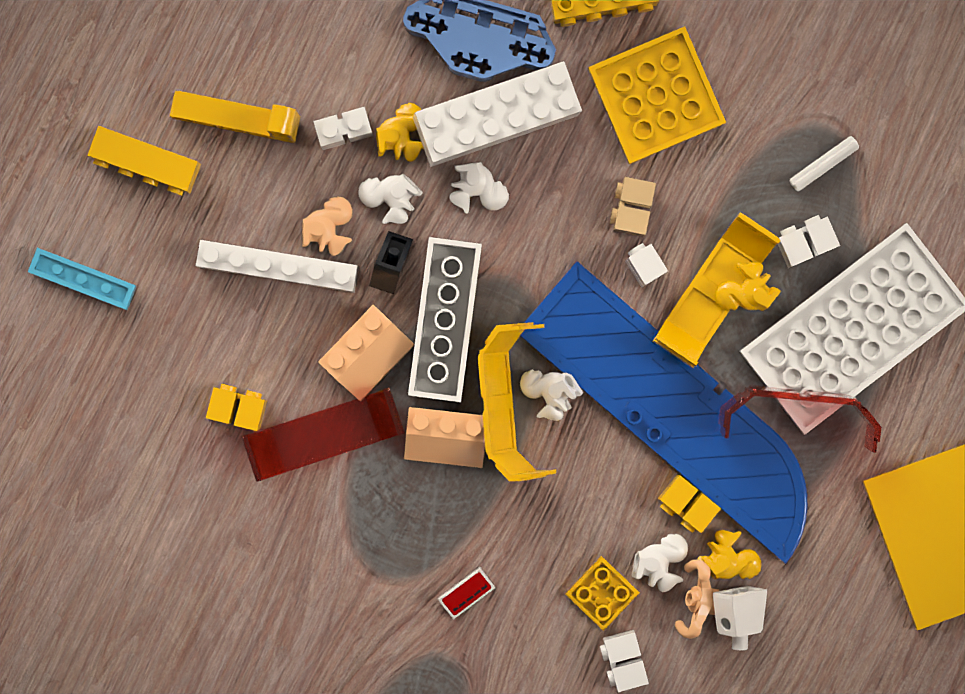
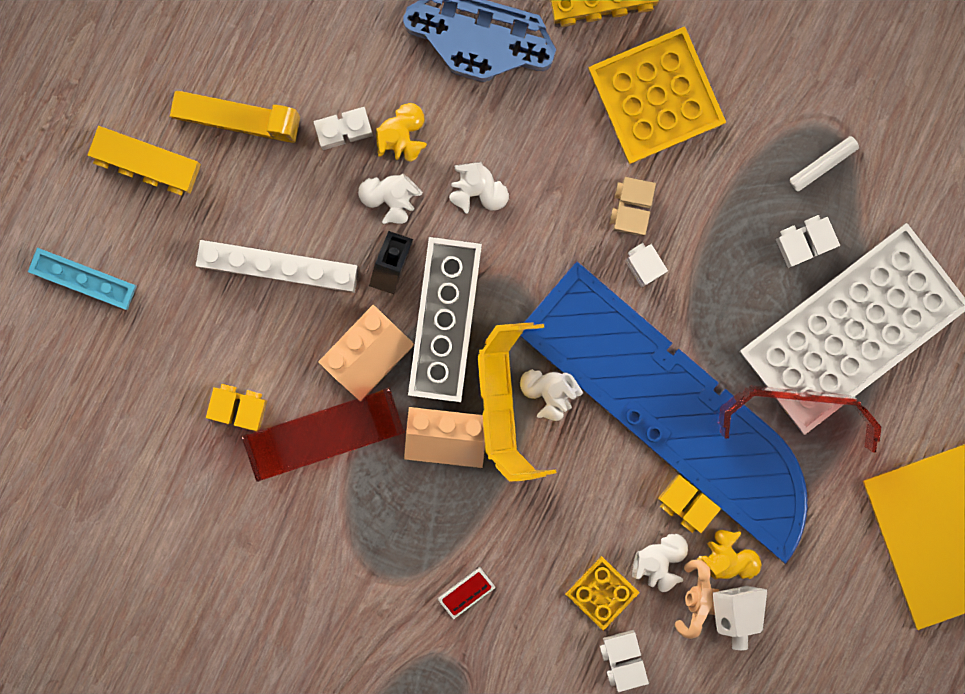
(322, 223): light nougat animal -> none
(497, 114): white brick -> none
(697, 311): yellow windscreen -> none
(752, 293): yellow animal -> none

